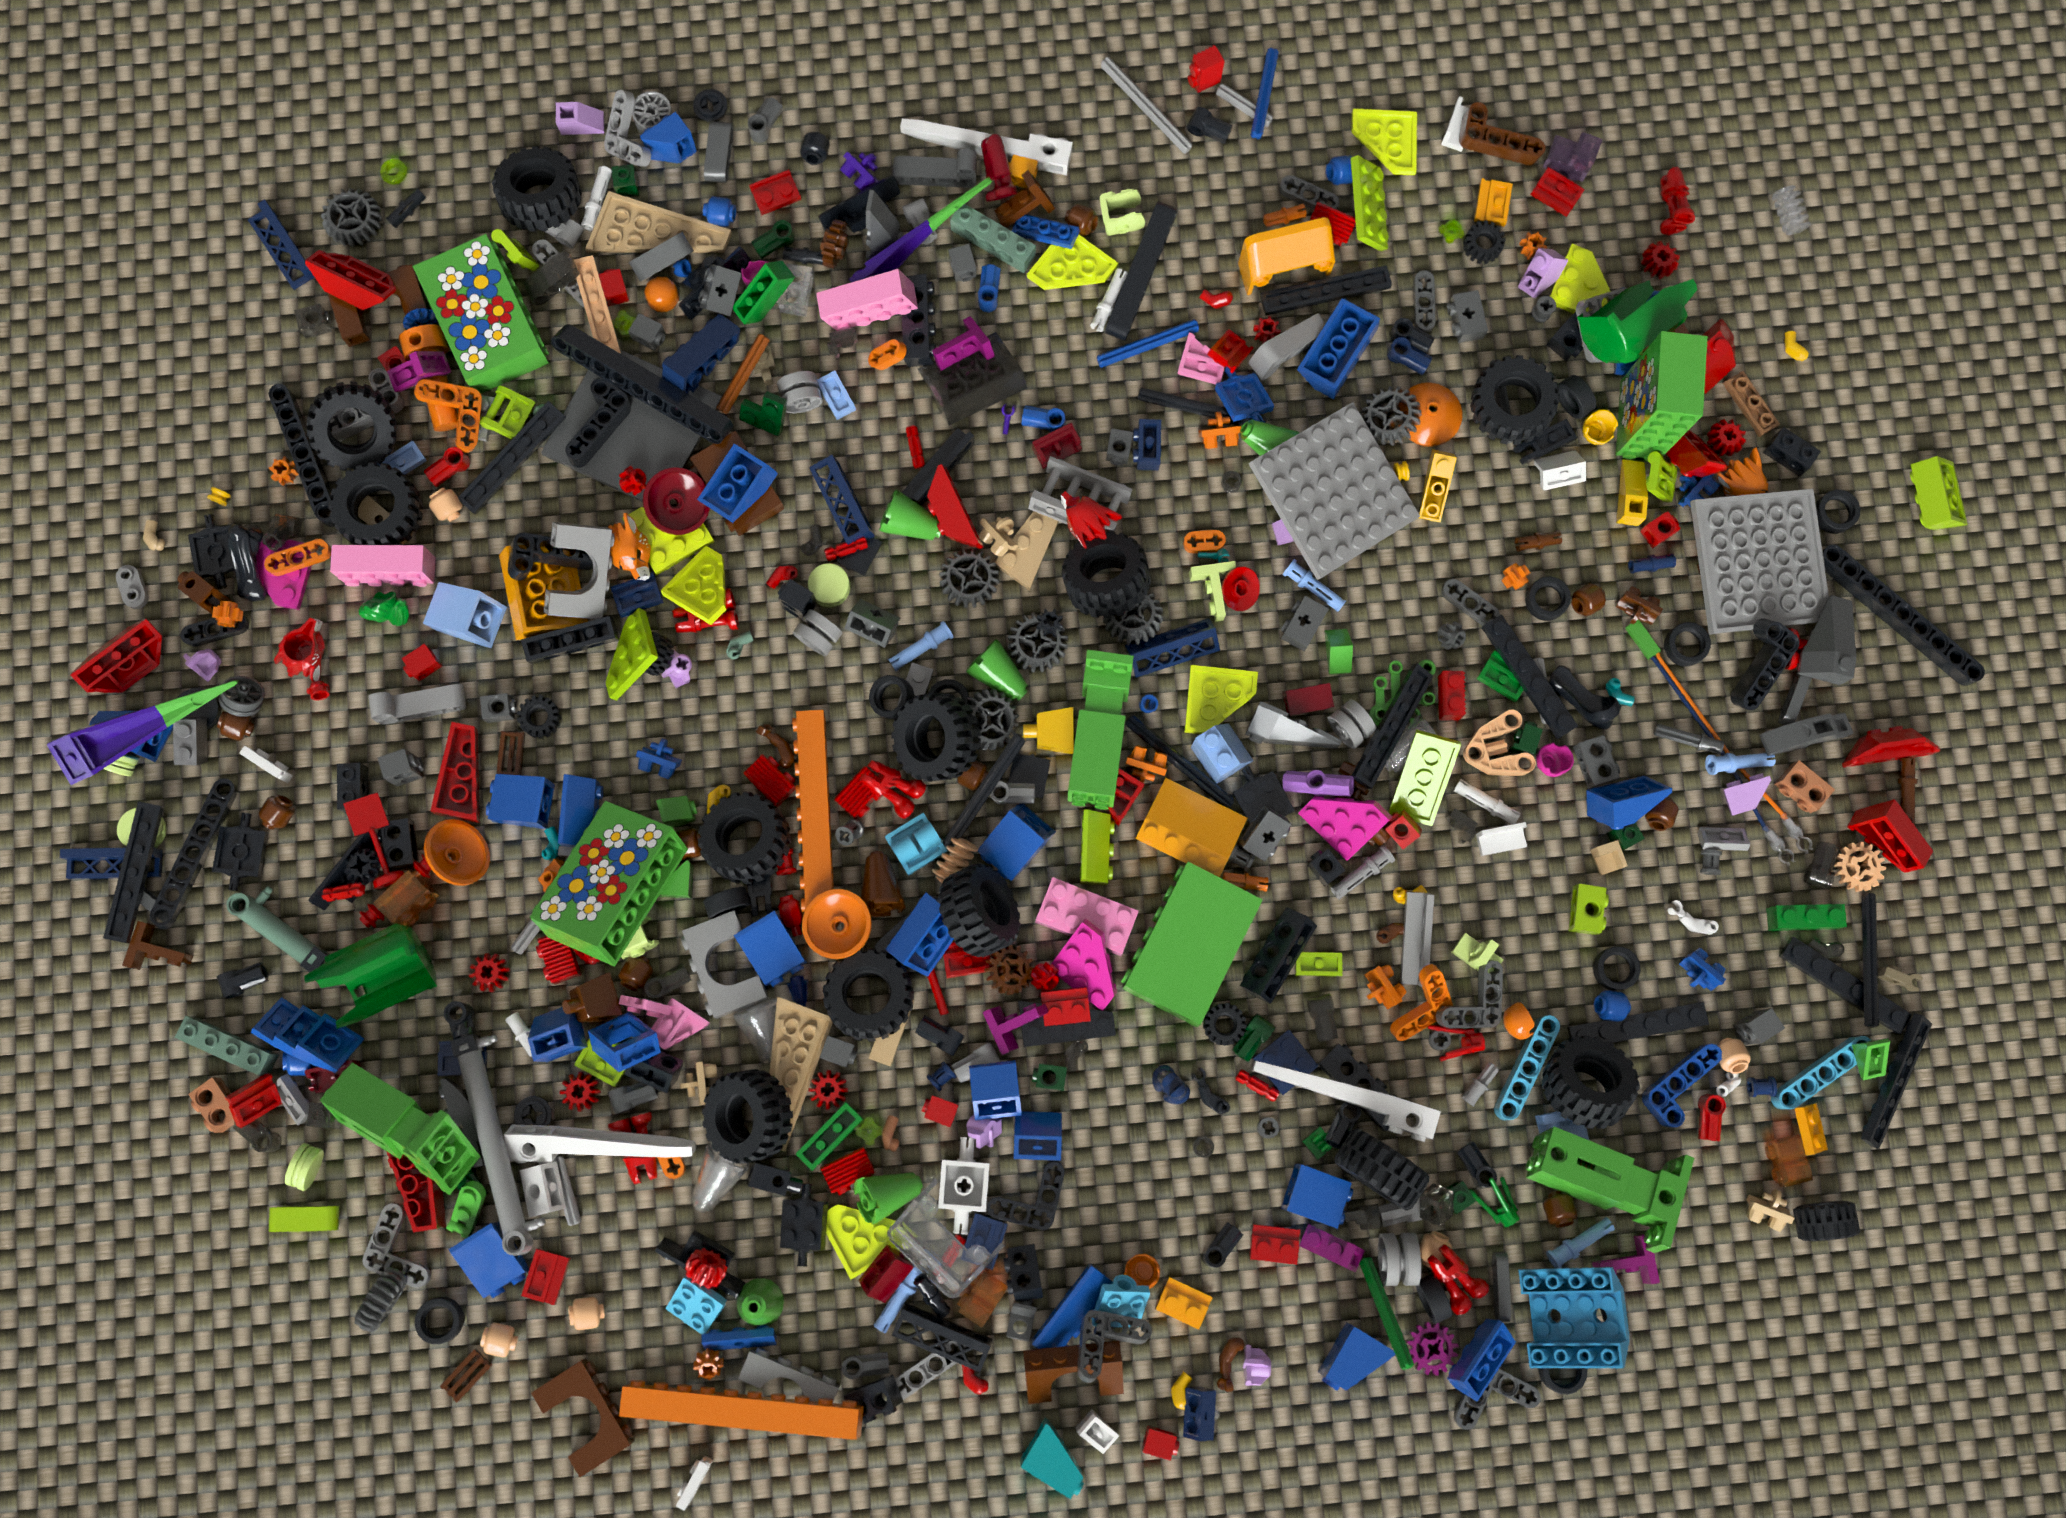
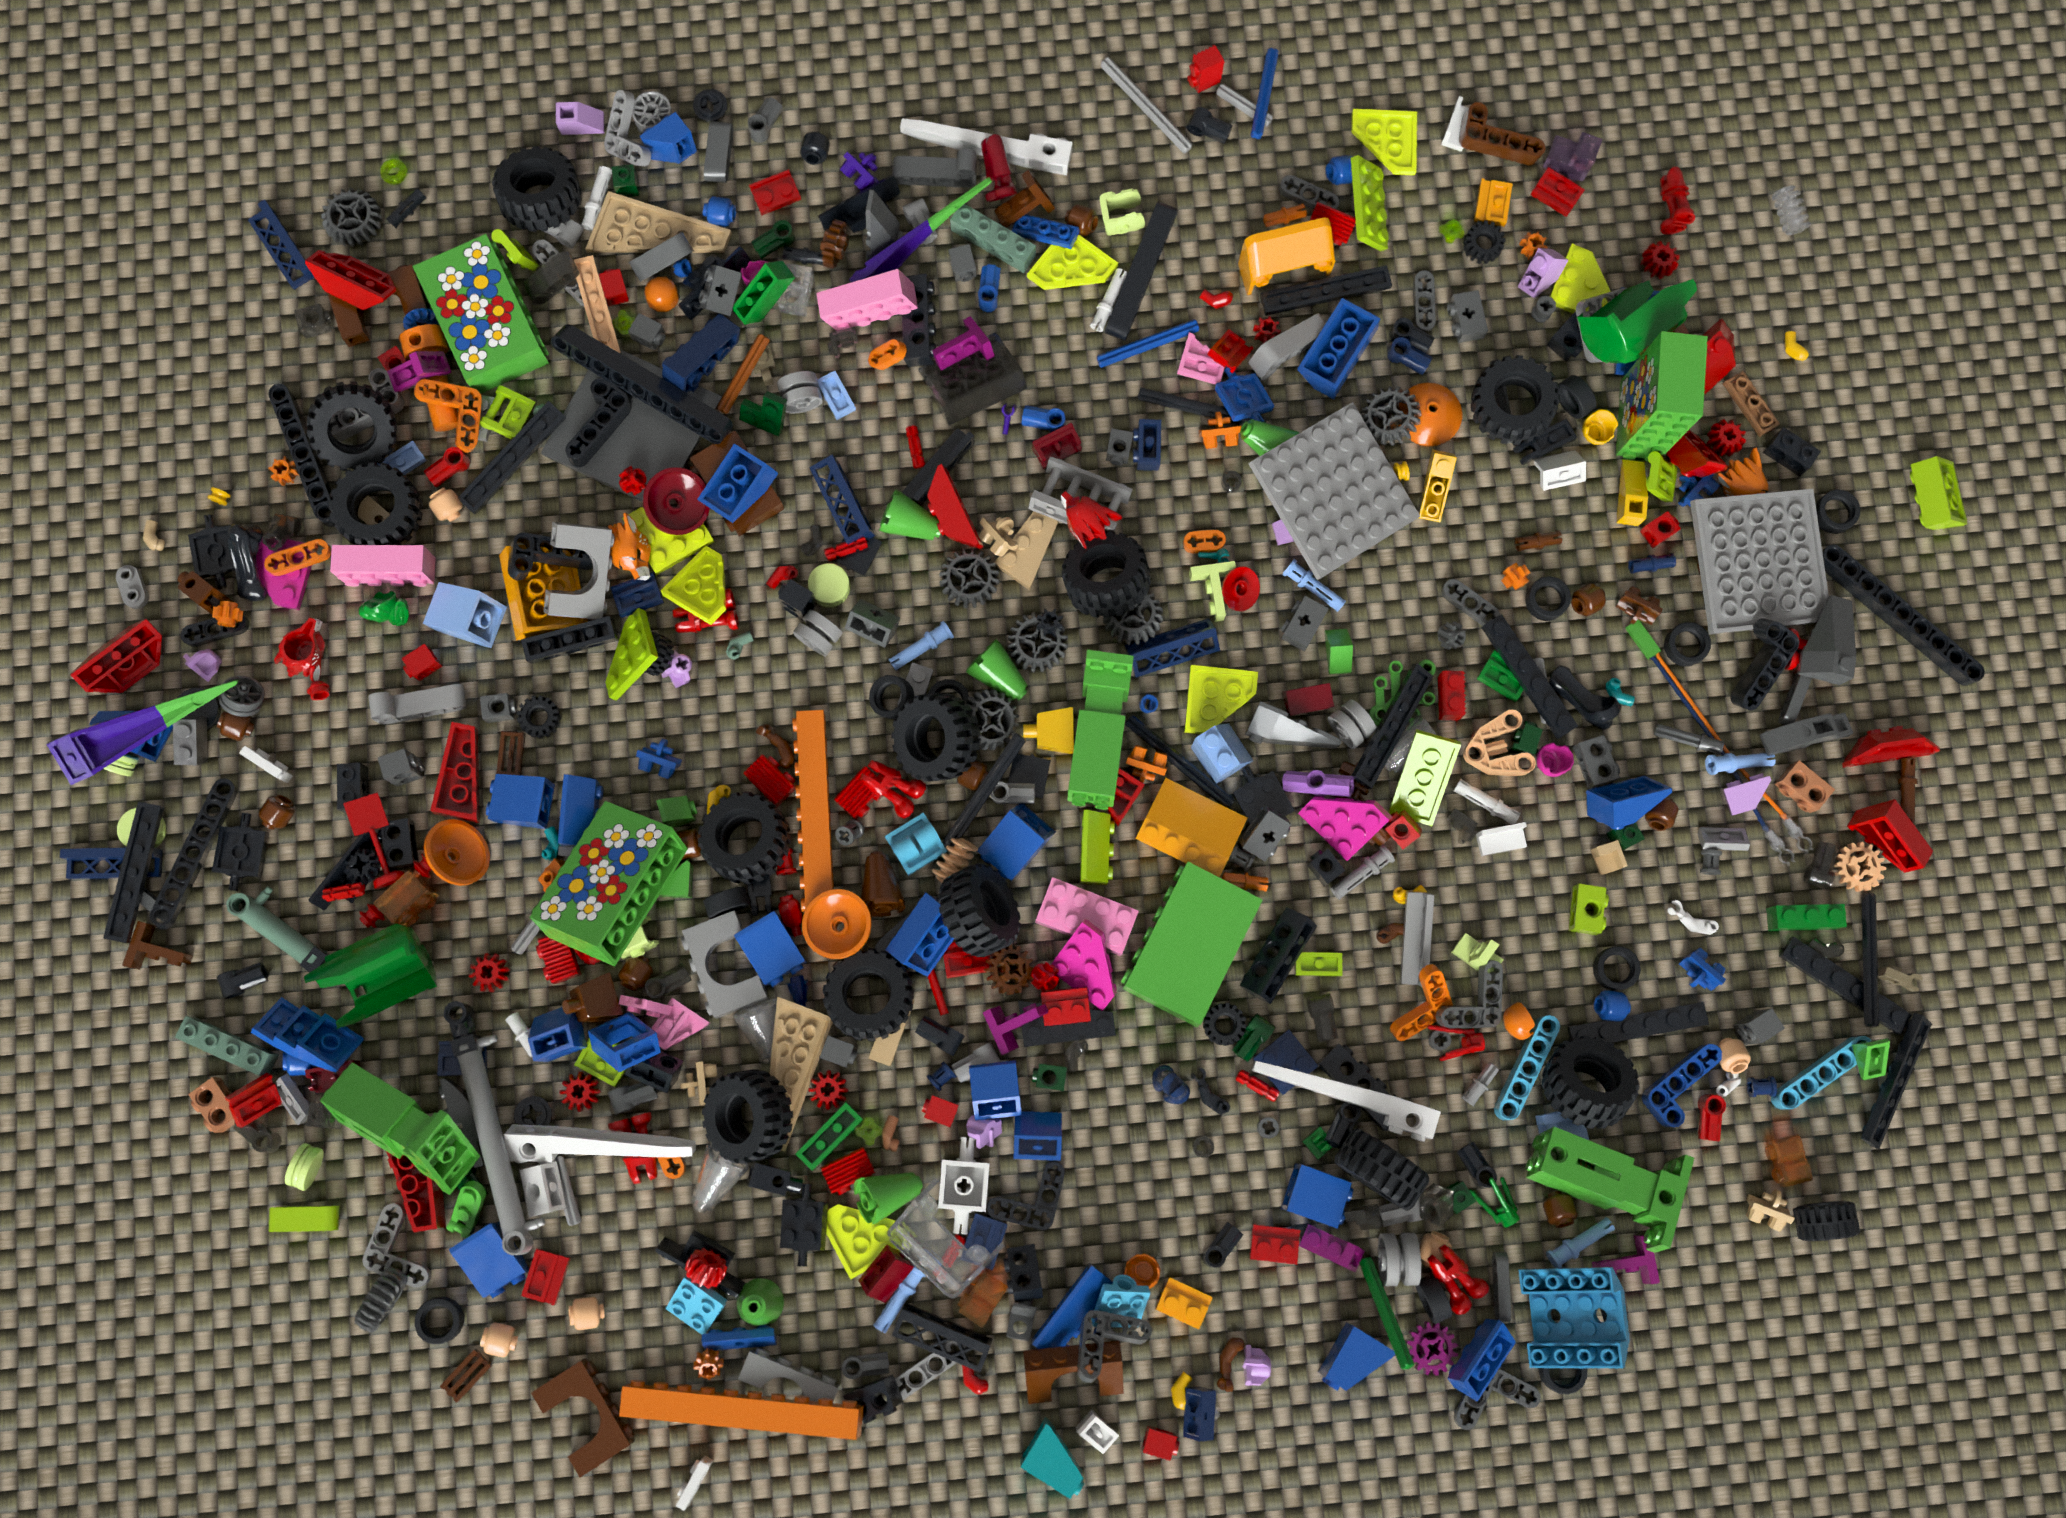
(932, 1295): black pin -> none
(1020, 165): light orange brick -> none
(1382, 988): orange hips -> none
(1811, 1129): light orange plate -> none

